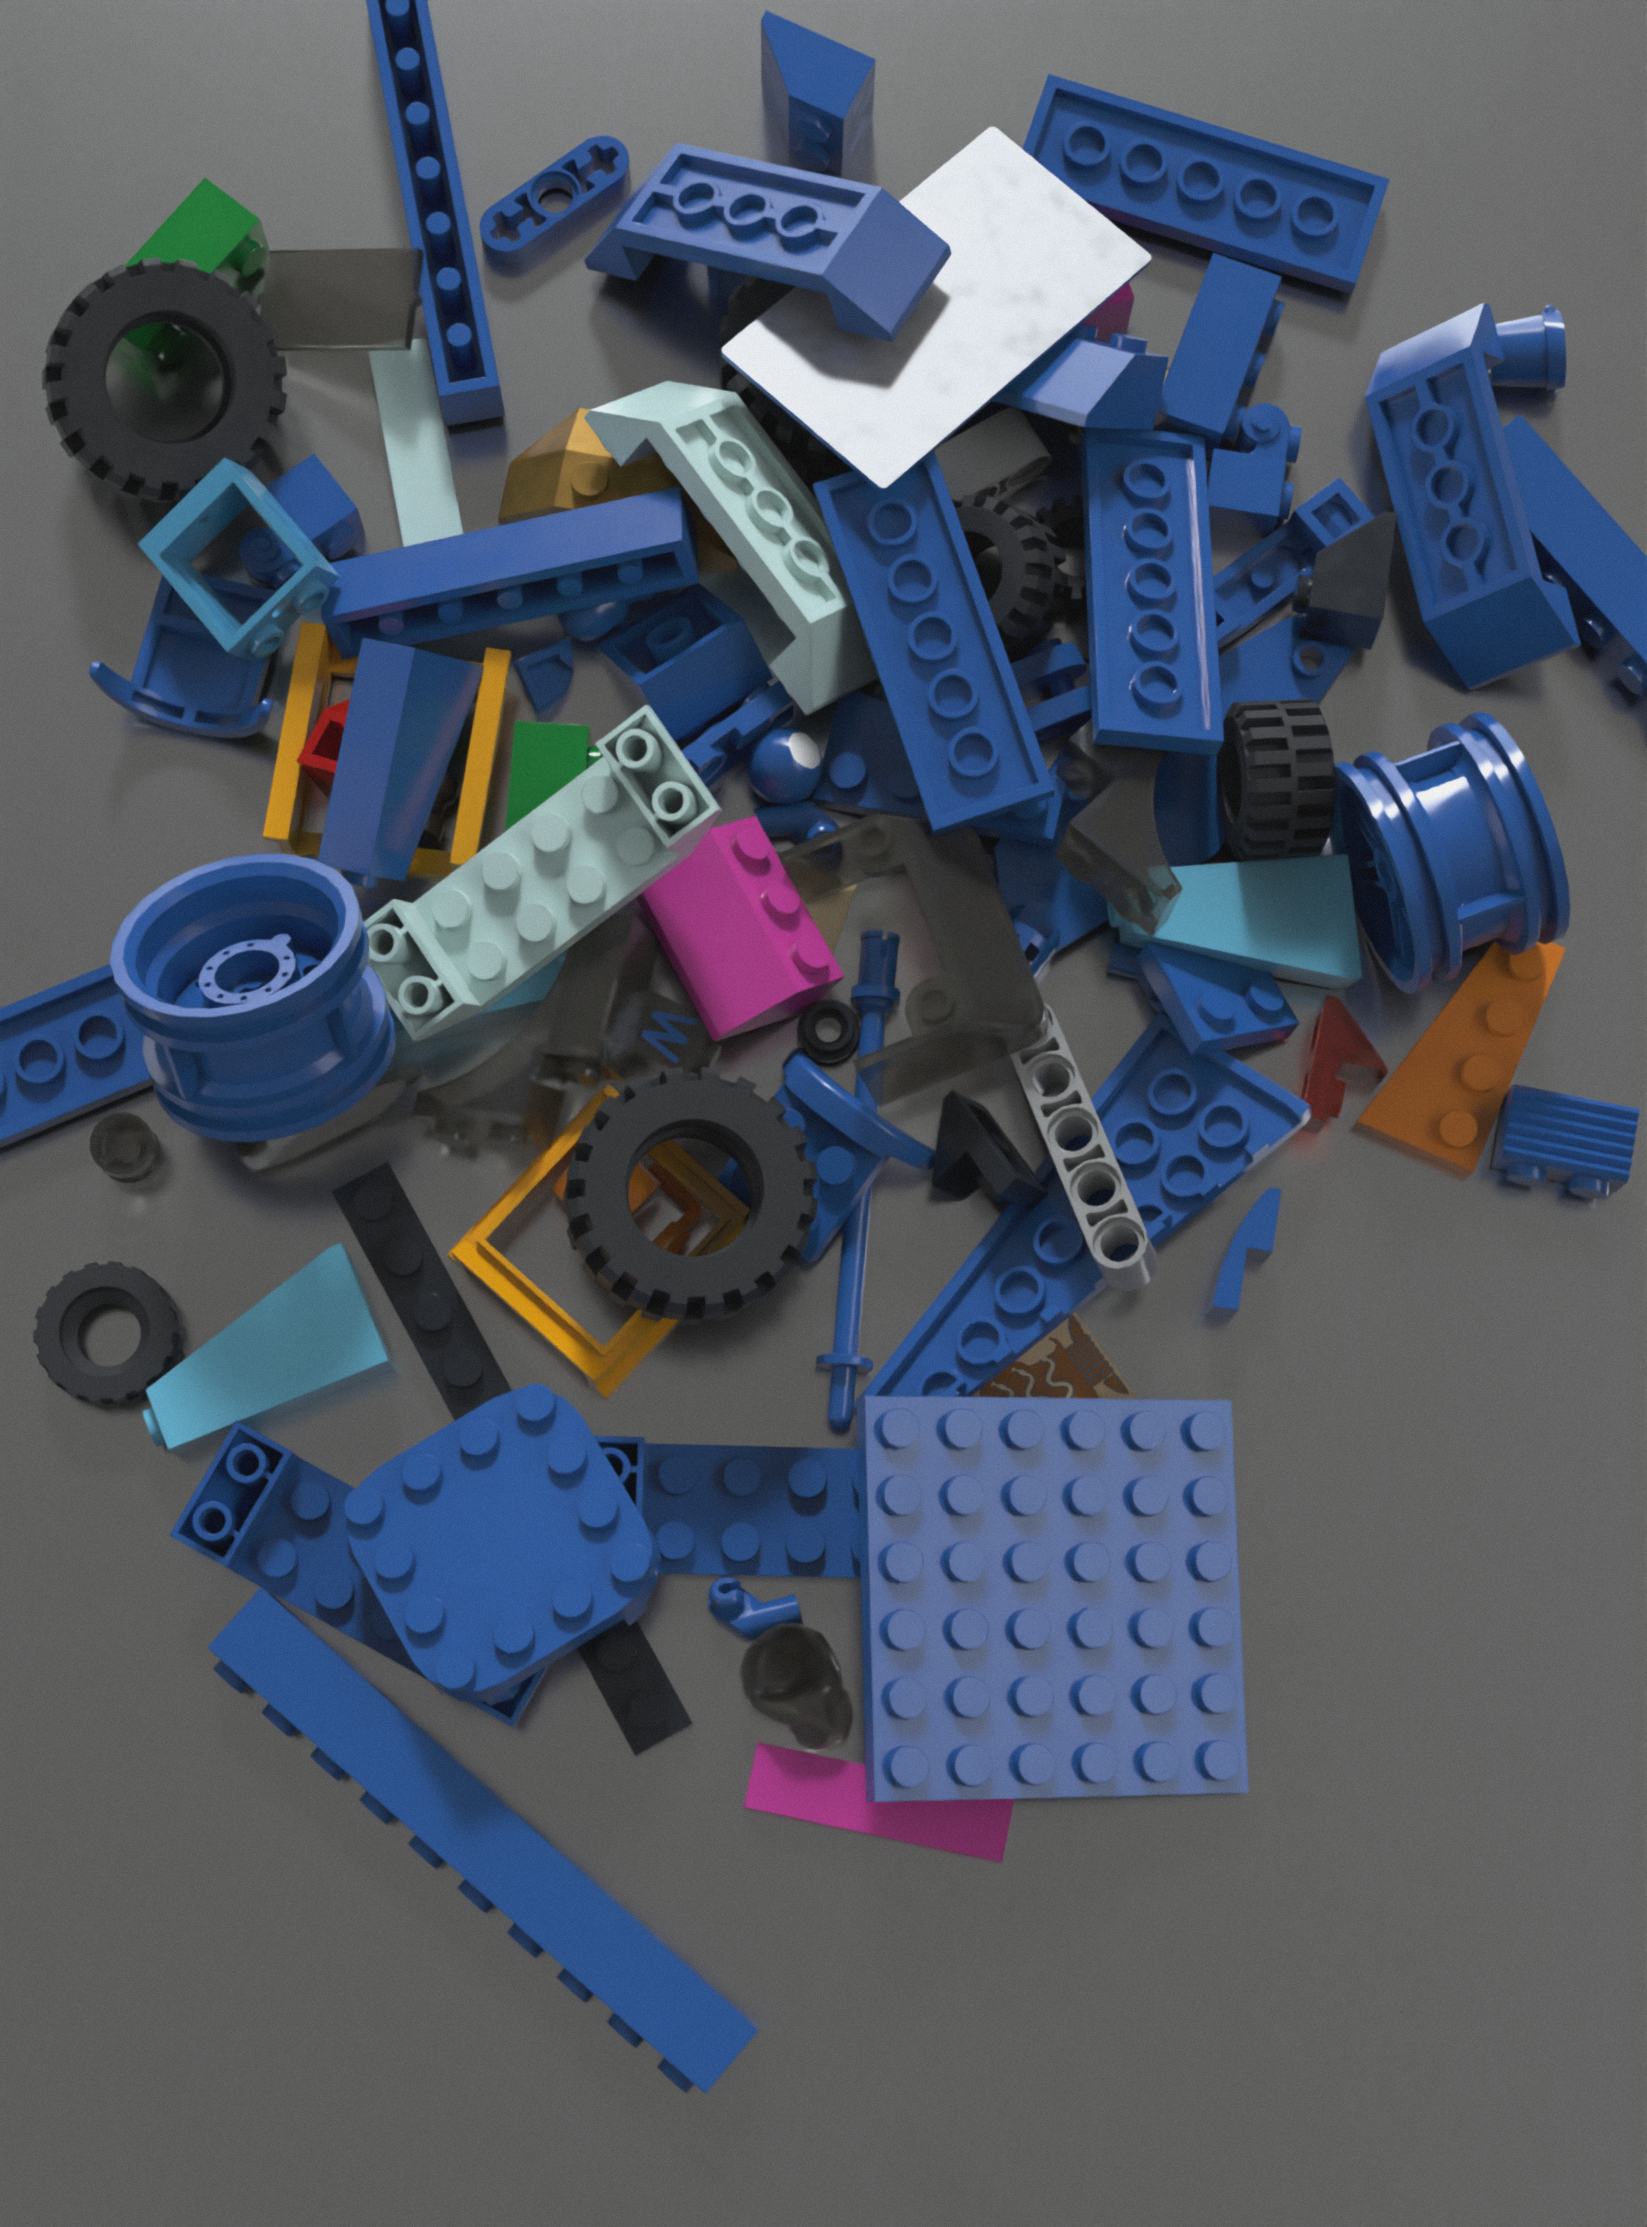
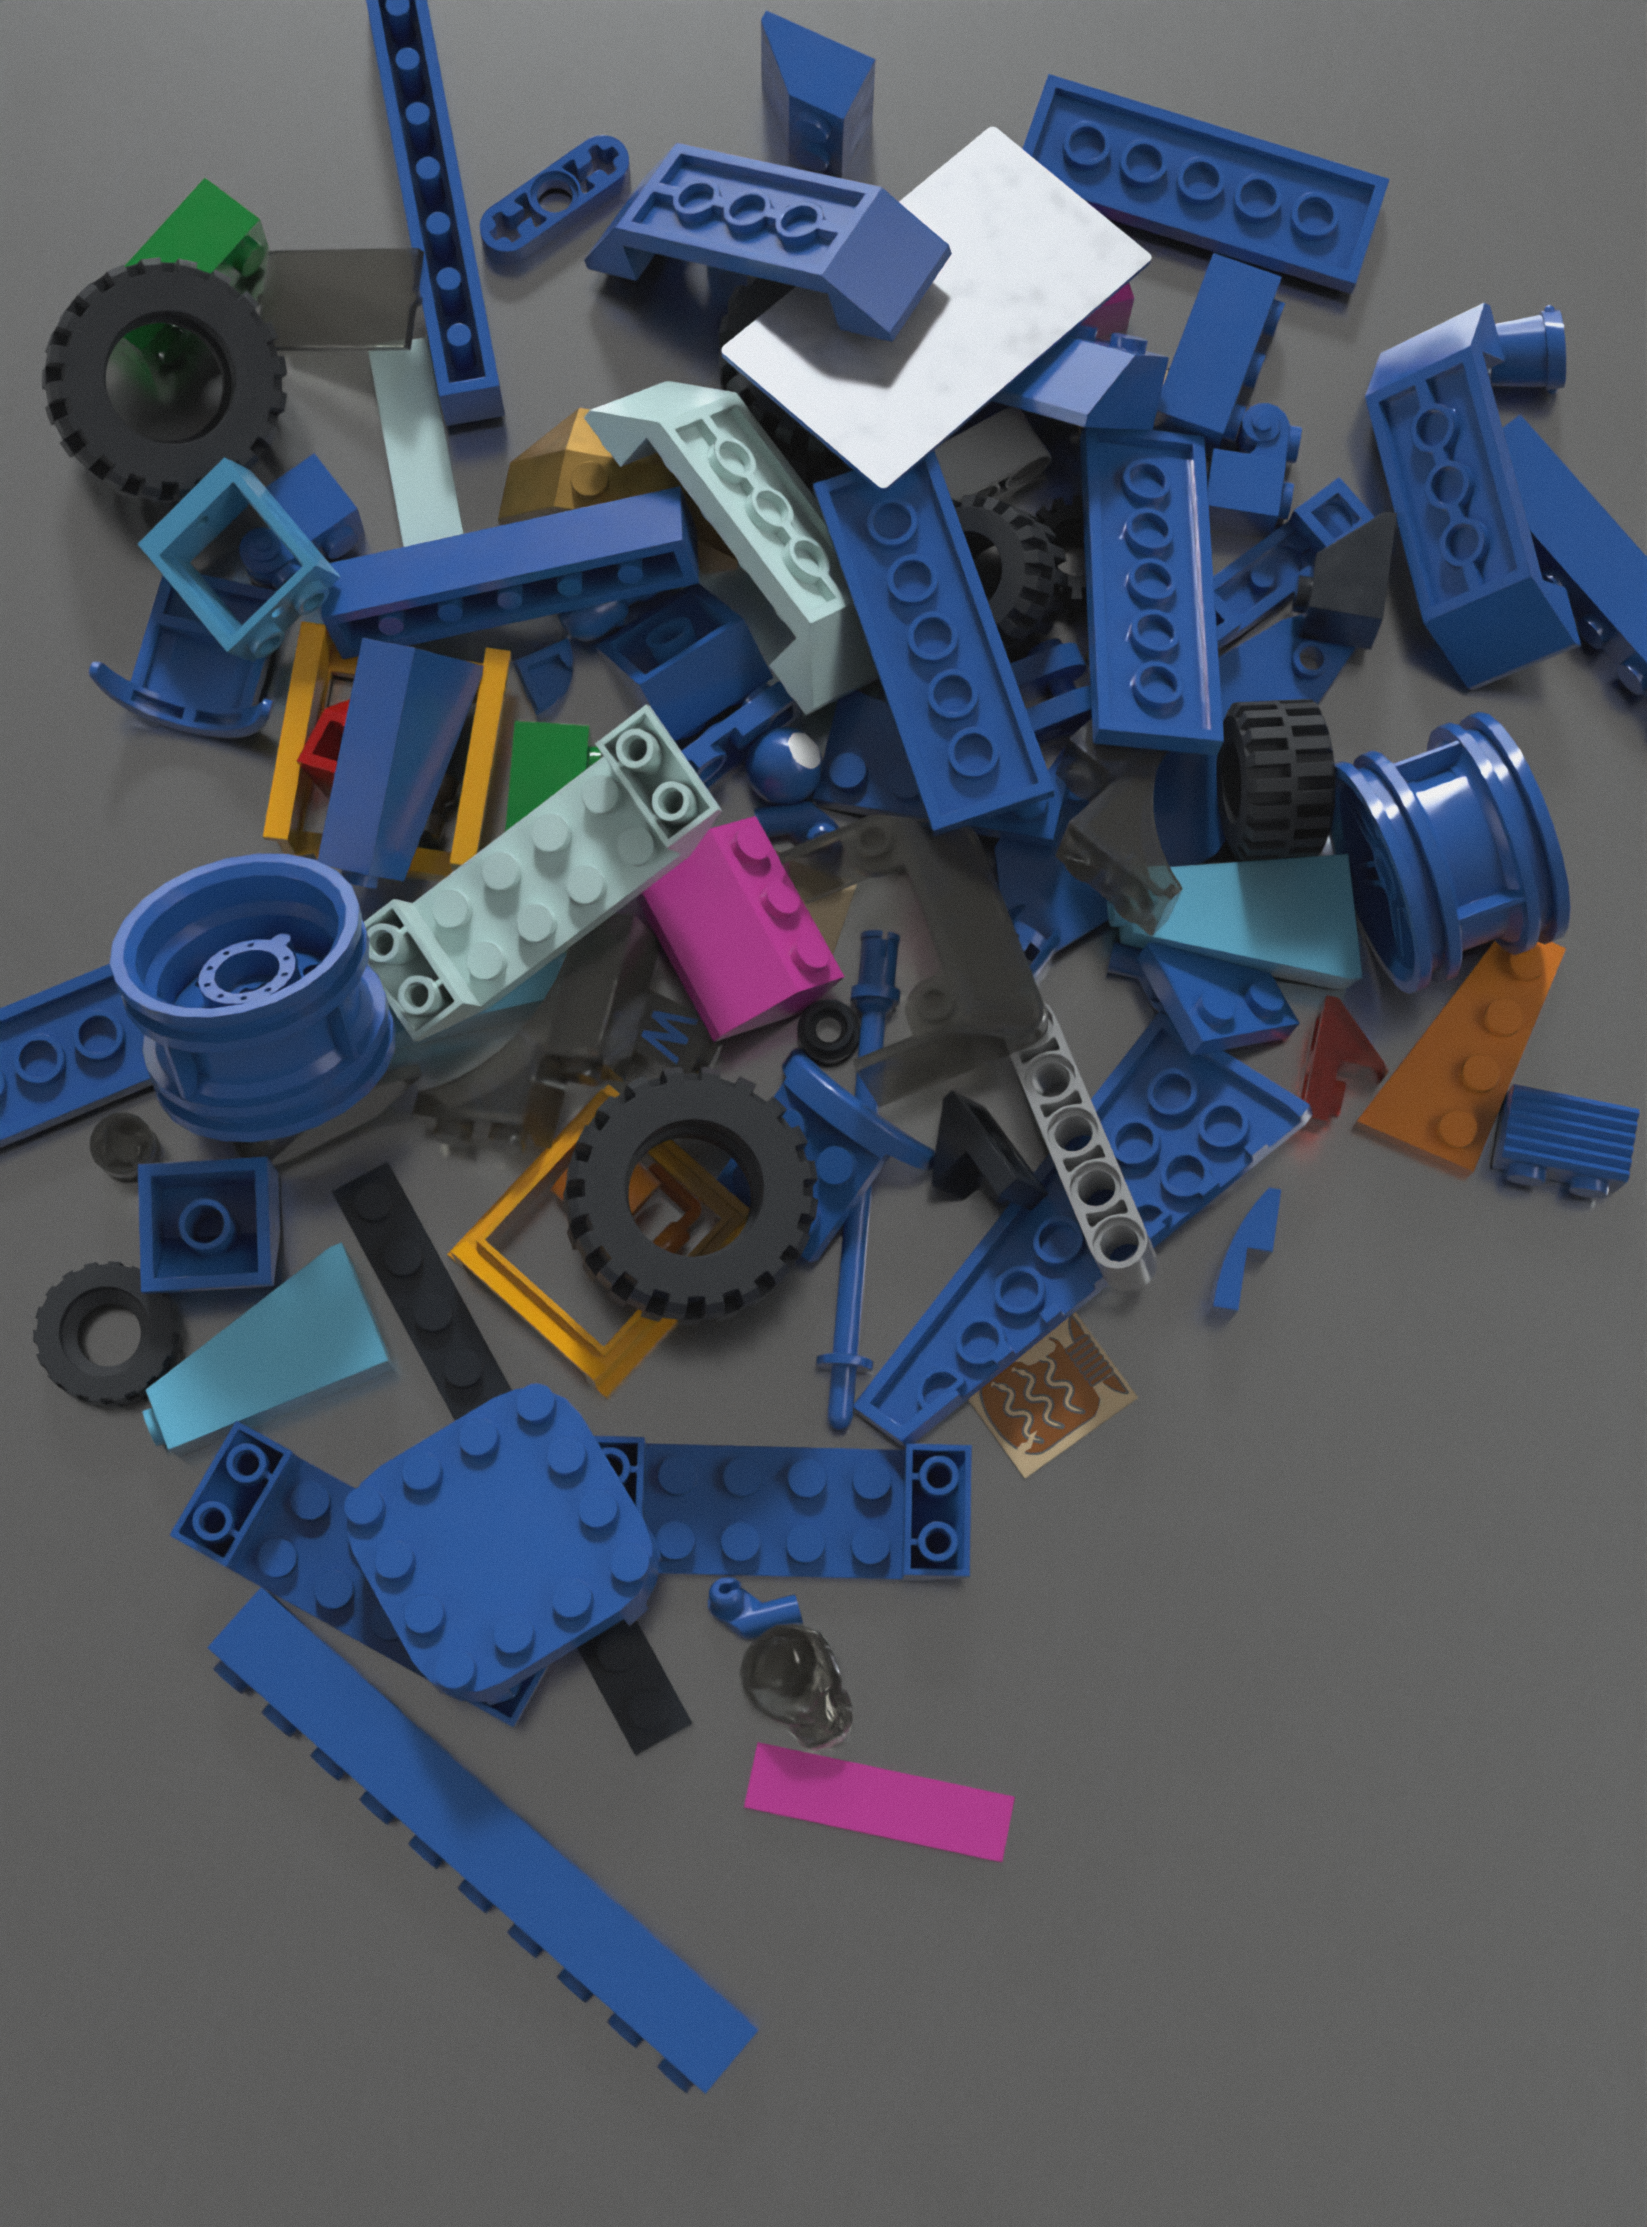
(208, 1224): none -> blue slope
(1049, 1598): plate -> none

